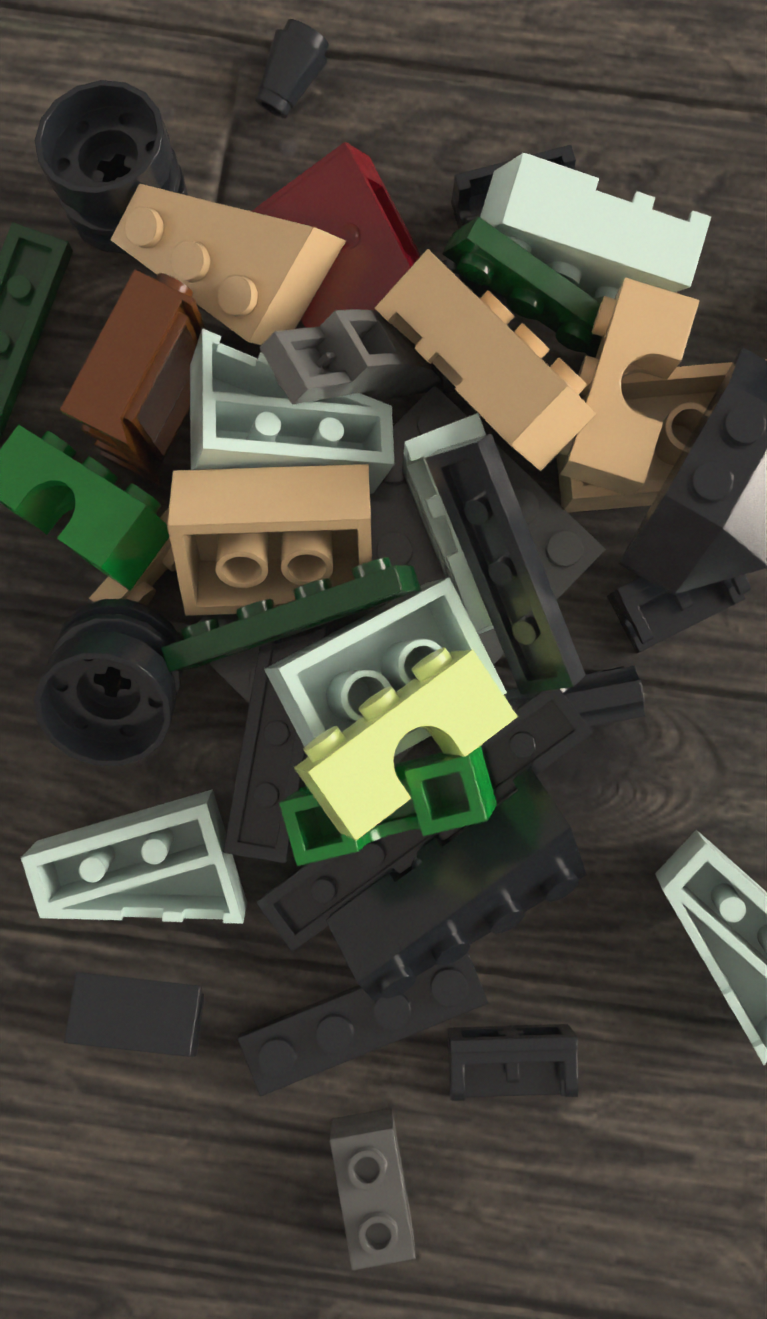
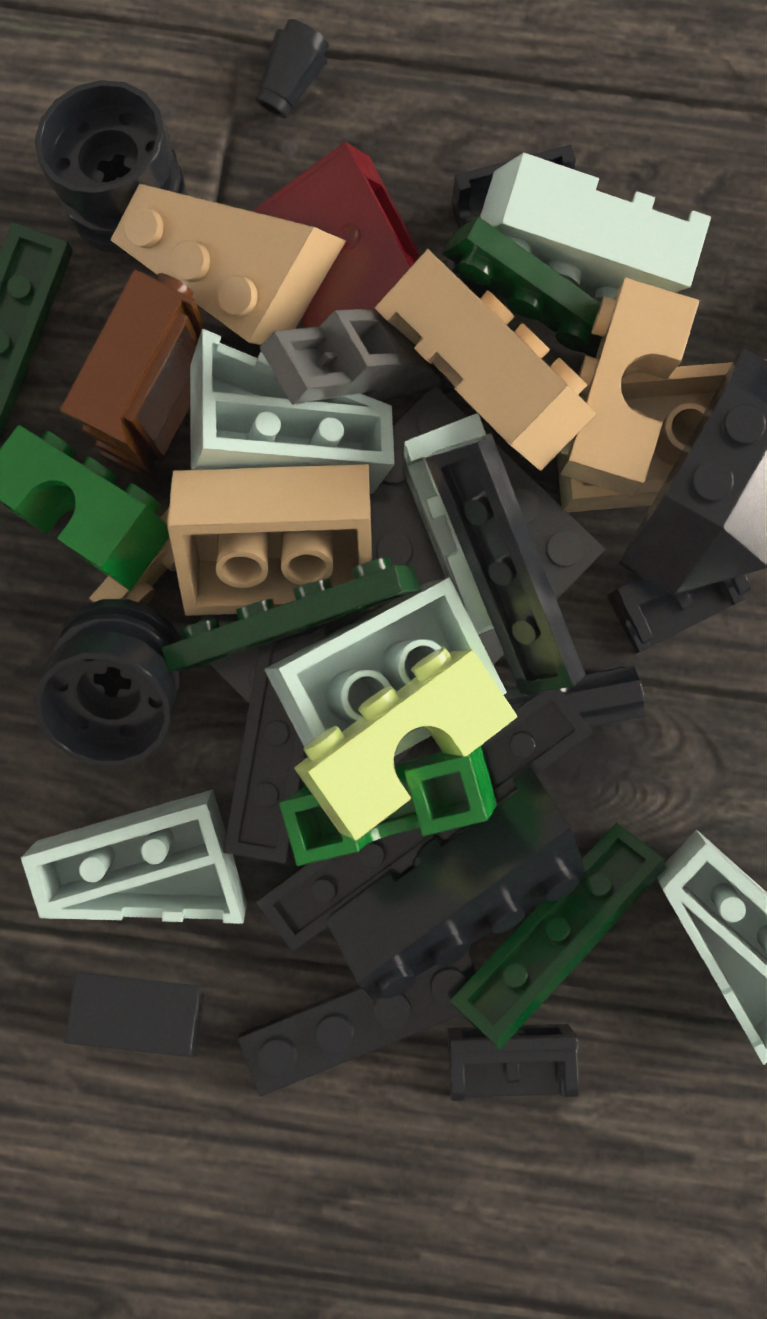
(372, 1189): dark grey brick -> none
(557, 937): none -> dark green plate

